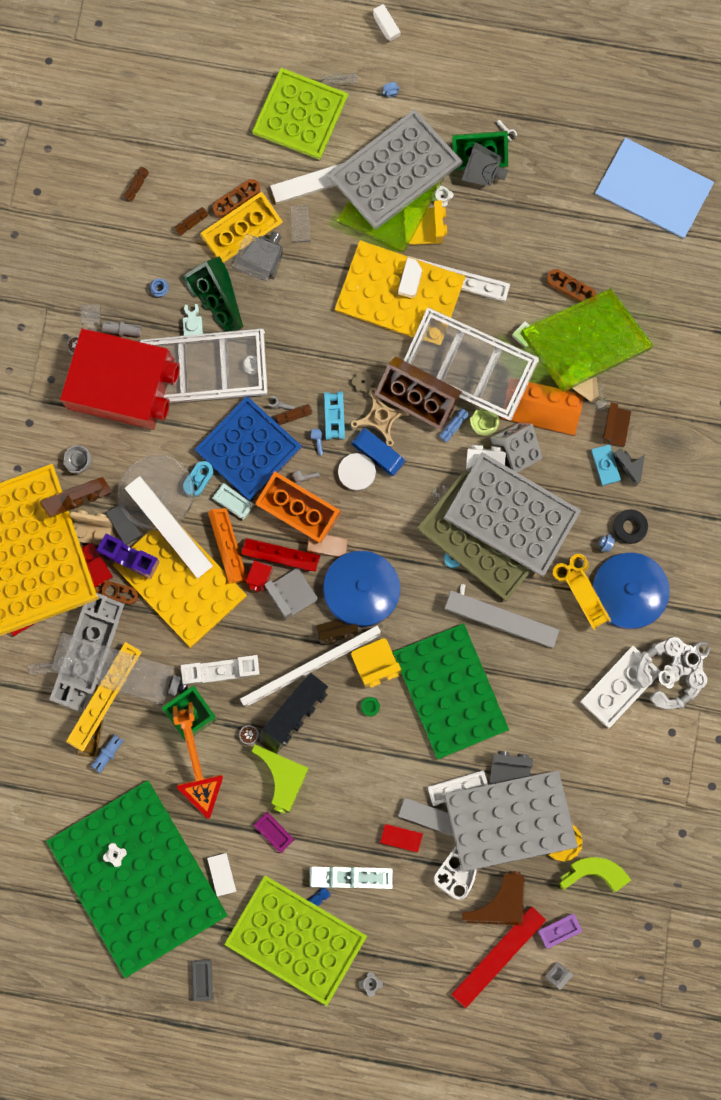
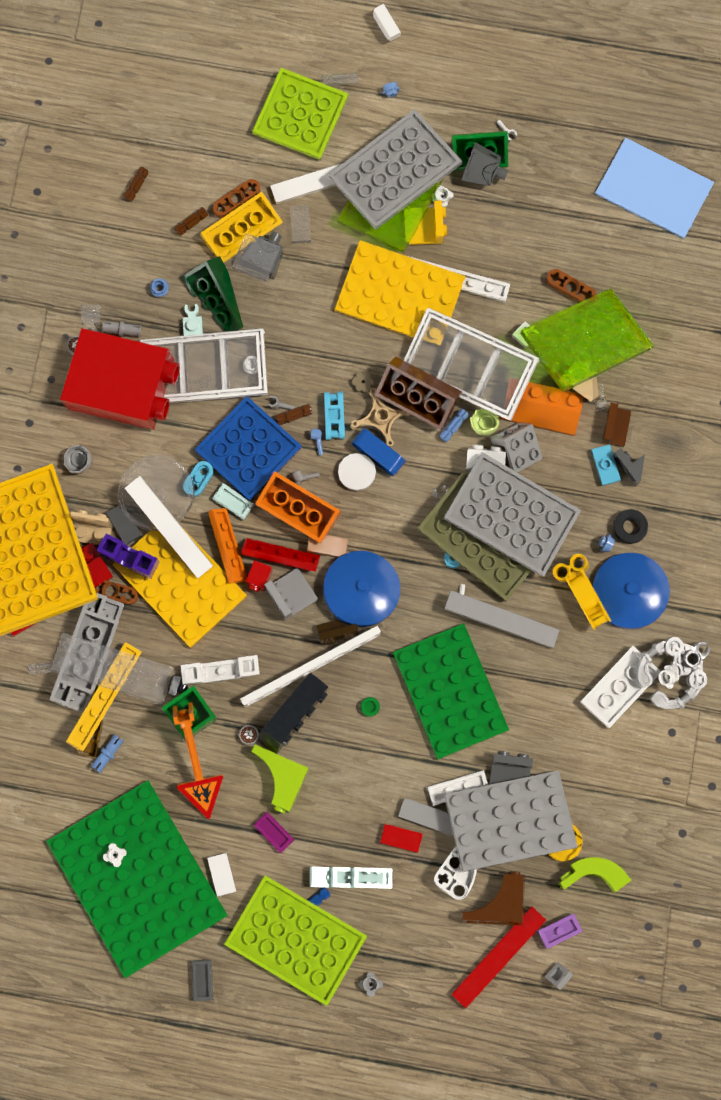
(75, 497): reddish brown bracket -> none
(376, 663): yellow bracket -> none
(410, 279): white piece -> none

